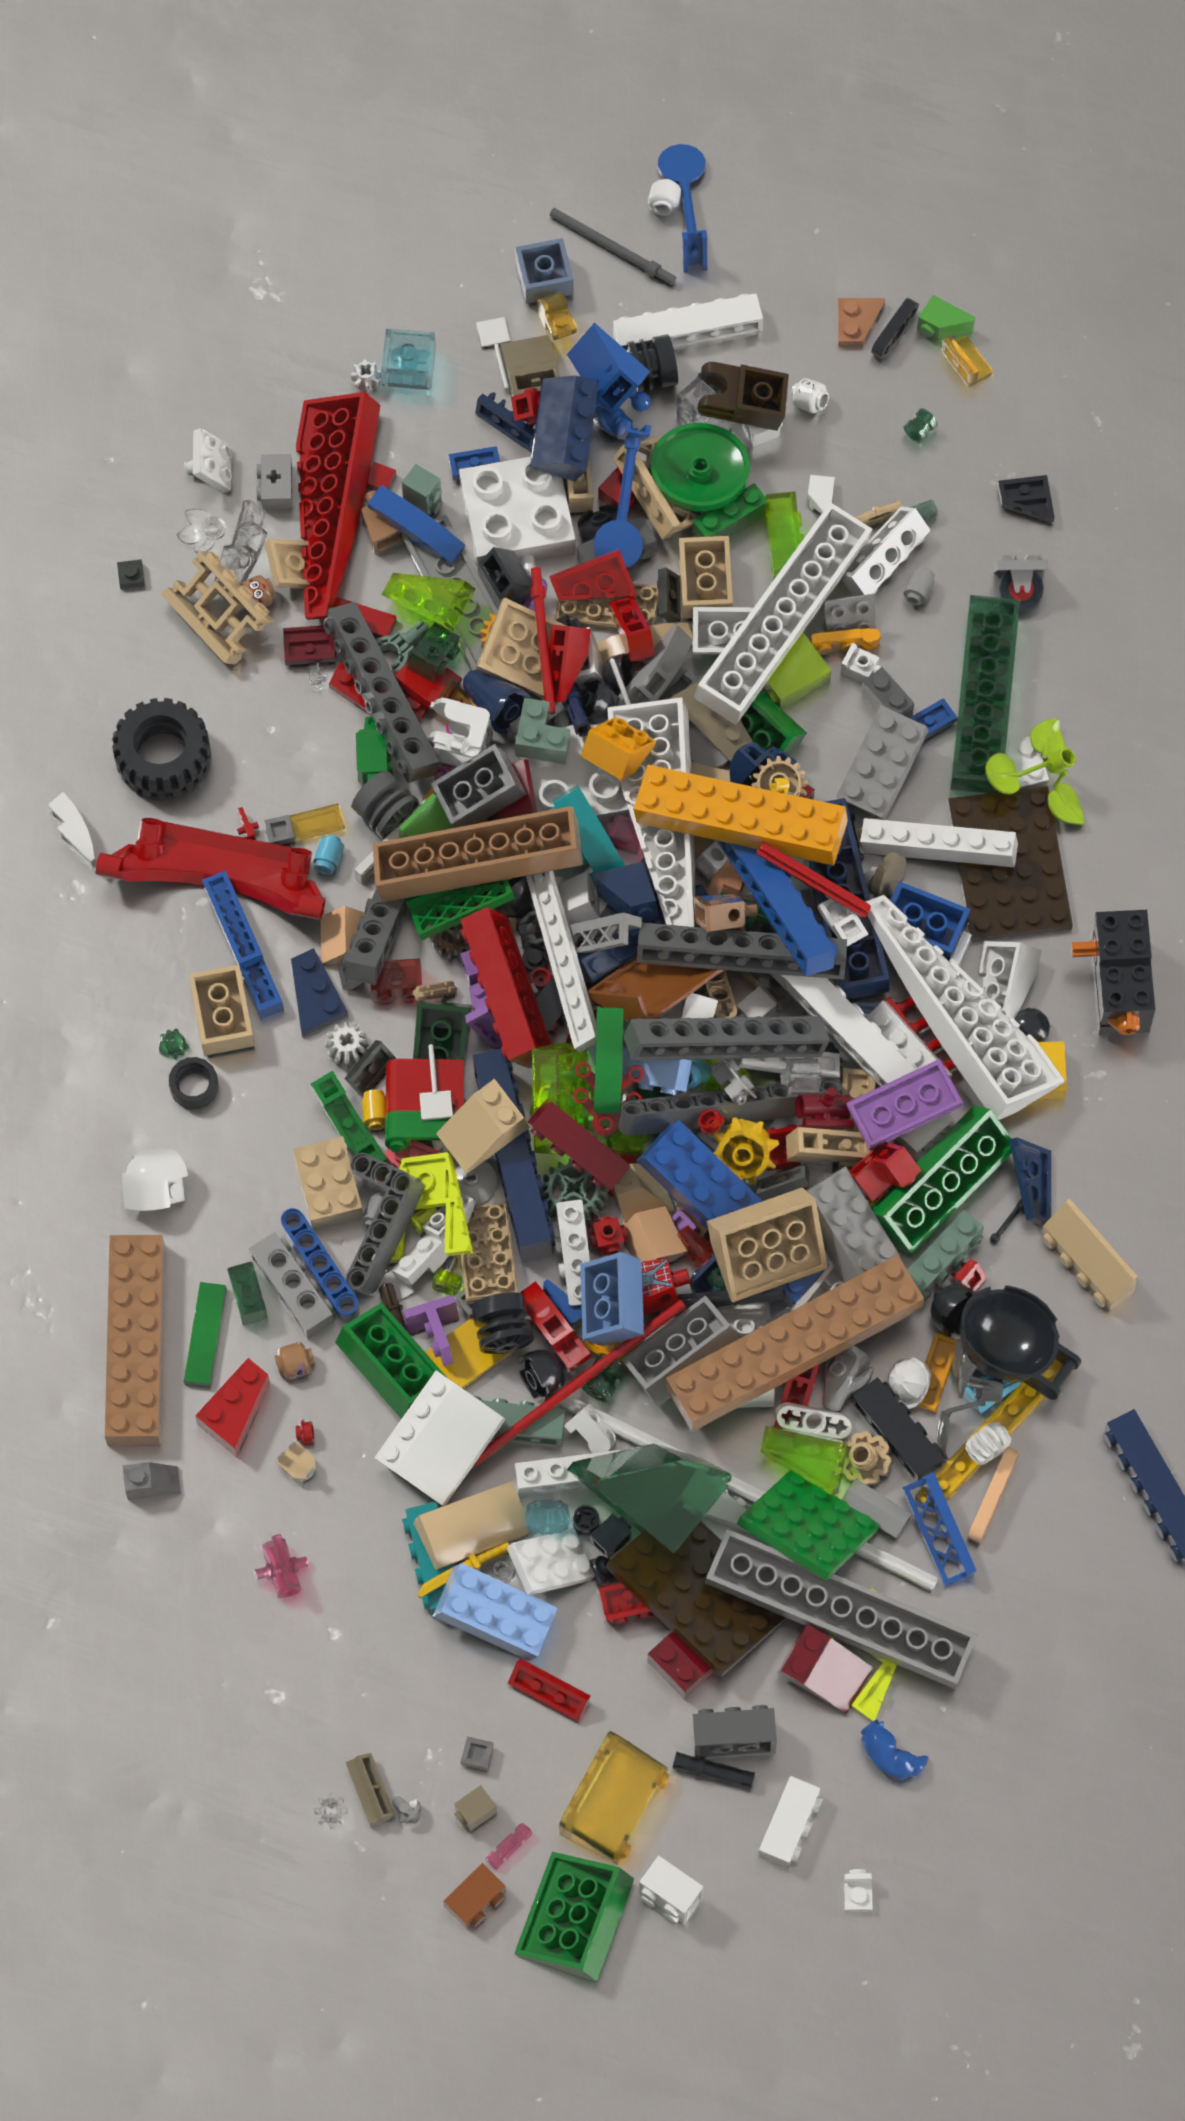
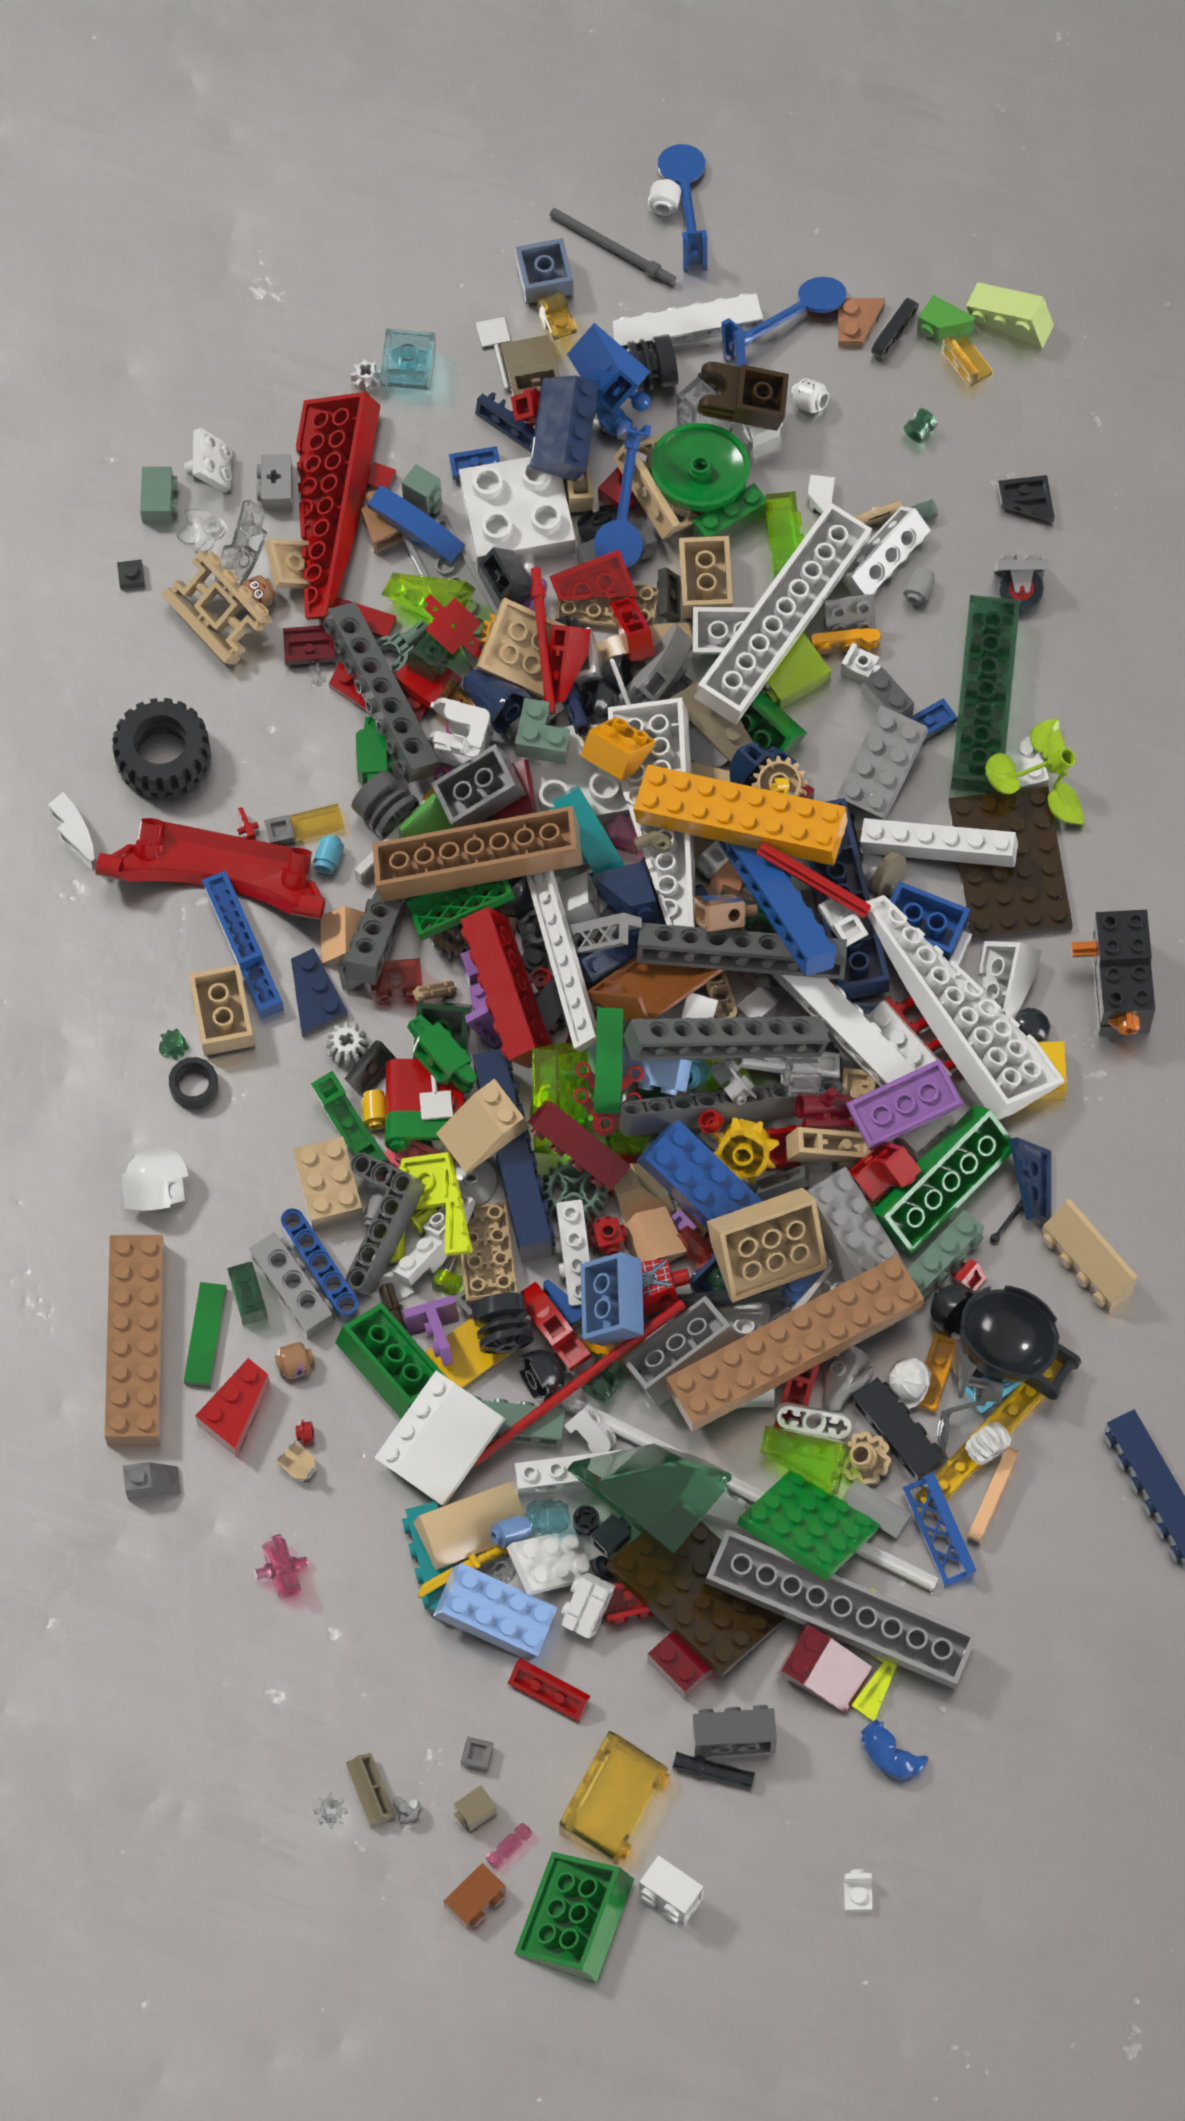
(157, 494): none -> sand green brick
(442, 1054): none -> green hinge
(455, 614): none -> red piece
(510, 1531): none -> medium blue brick
(587, 1605): none -> white brick
(654, 839): none -> dark tan arm
(790, 1822): white brick -> none
(815, 295): none -> blue piece
(1012, 313): none -> yellowish green wedge

